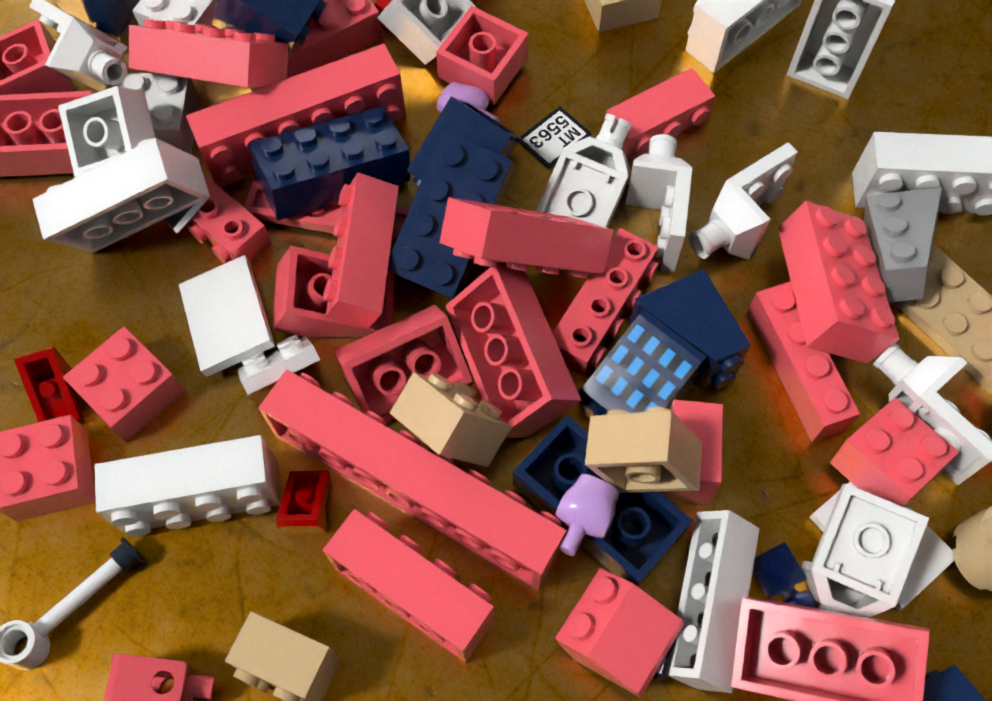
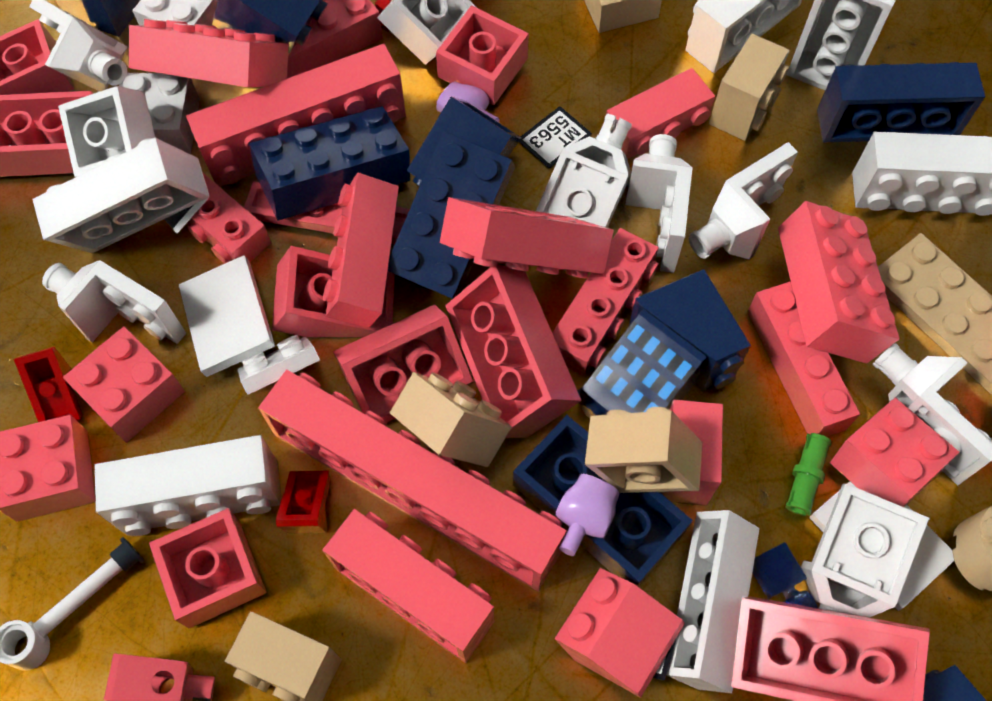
(101, 292): none -> white plate
(207, 568): none -> coral brick
(749, 87): none -> tan brick
(808, 474): none -> bright green pin
(899, 100): none -> dark blue brick
(902, 238): light grey wedge -> none

